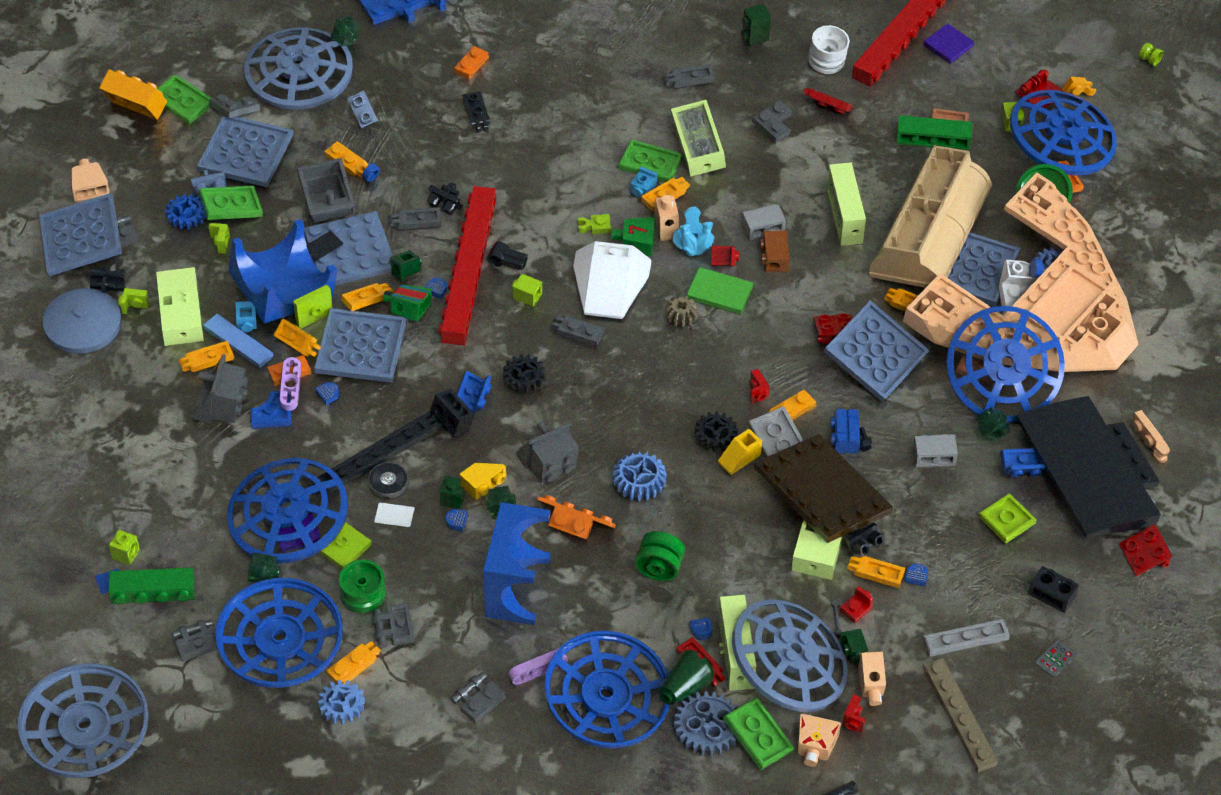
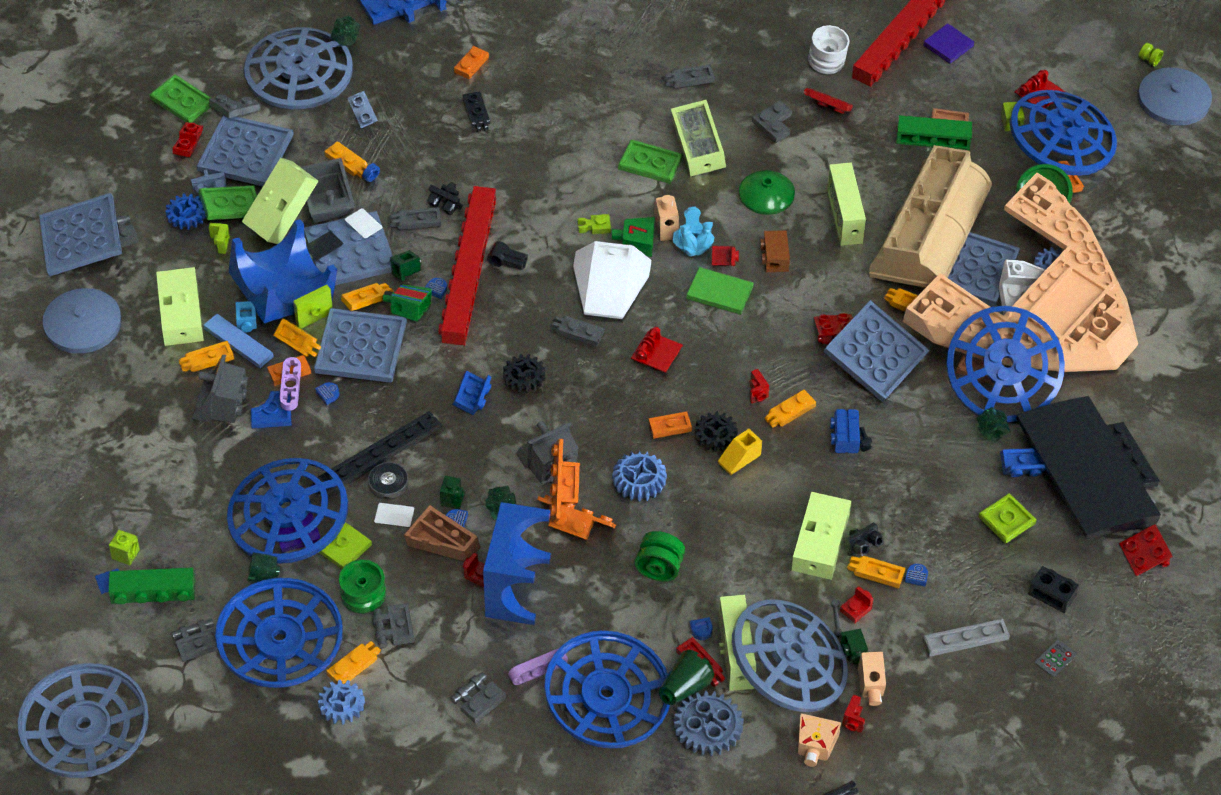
(88, 181): light nougat torso -> none
(107, 280): black hips -> none
(133, 94): light orange brick -> none
(134, 298): lime bracket -> none
(188, 139): none -> red slope
(280, 201): none -> yellowish green brick
(363, 223): none -> white sticker
(441, 536): none -> nougat wedge
(452, 412): black brick -> none
(474, 570): none -> red bracket
(482, 477): yellow slope -> none
(527, 290): lime brick -> none
(565, 481): none -> orange bracket
(643, 182): dark azure brick -> none
(656, 350): none -> red hinge
(670, 425): none -> orange plate
(672, 187): light orange hinge -> none
(681, 311): dark tan gear -> none
(756, 24): dark green brick -> none
(758, 733): bright green tile -> none
(763, 219): light grey brick -> none
(766, 192): none -> green dish
(775, 431): light grey tile -> none
(823, 488): dark brown plate -> none
(935, 450): light grey brick -> none
(960, 715): dark tan plate -> none
(1036, 267): blue tile -> none
(1076, 85): light orange plate -> none
(1150, 436): light nougat hinge -> none
(1174, 96): none -> sand blue dish

